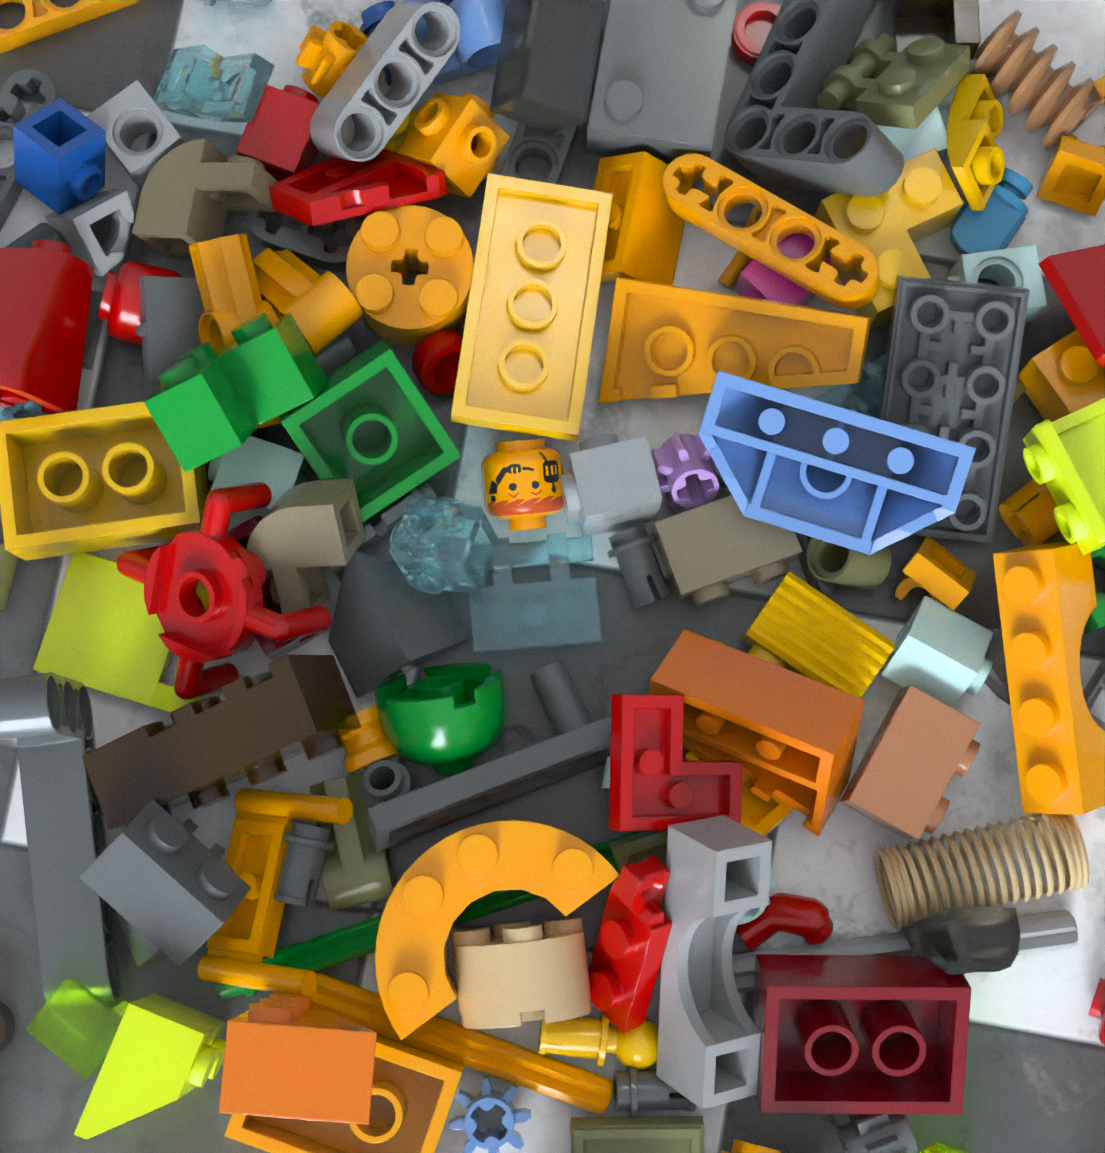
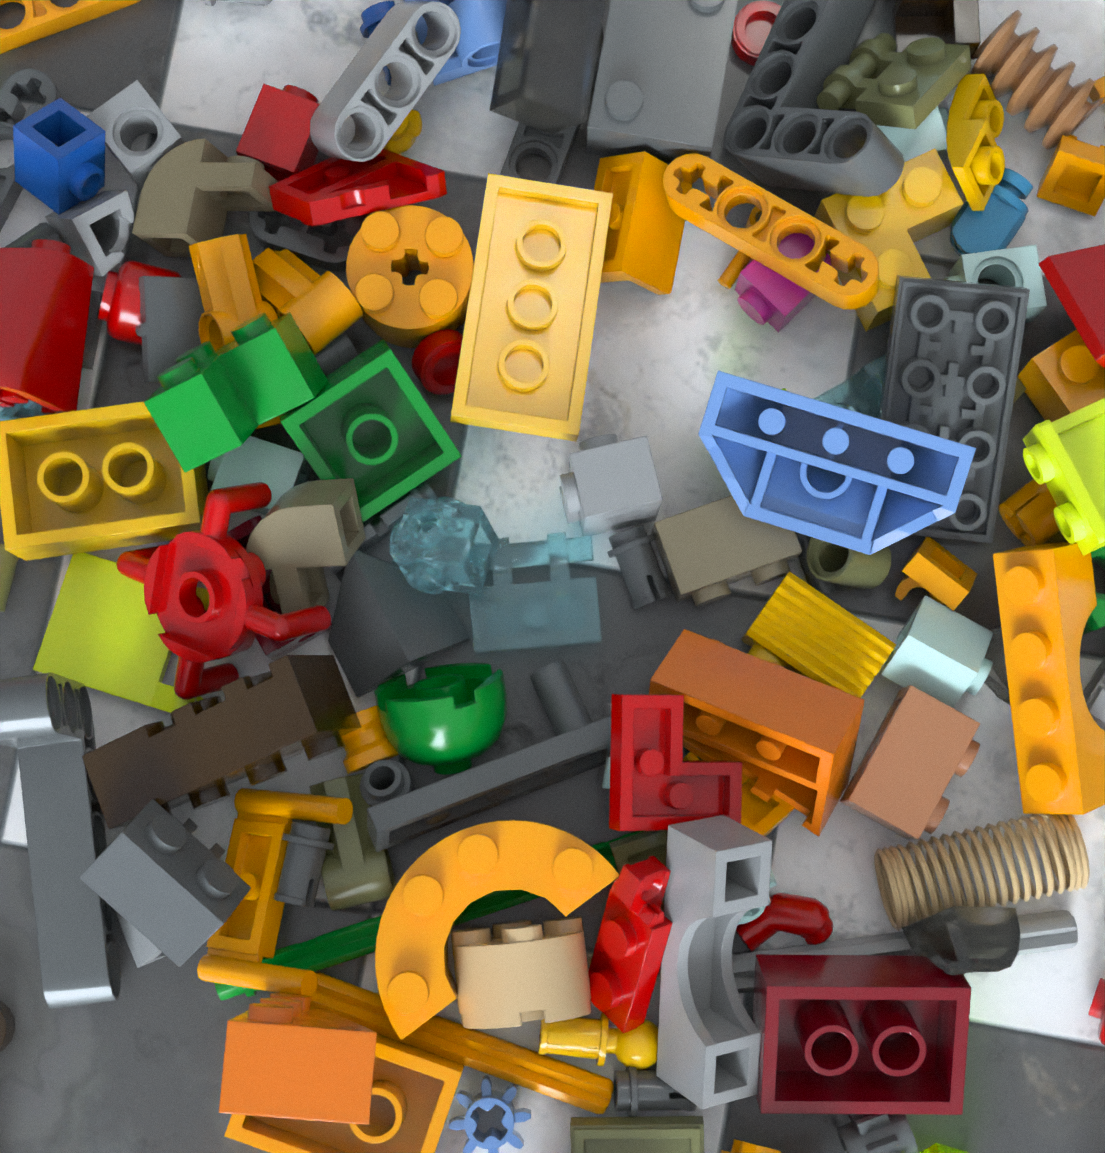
(77, 1026): clear neon green panel -> none
(152, 1061): neon yellow slope -> none
(213, 86): clear light blue slope -> none
(328, 54): light orange gear -> none
(457, 138): light orange brick -> none
(522, 483): light orange head -> none
(678, 338): light orange wing -> none
(686, 472): lavender gear -> none

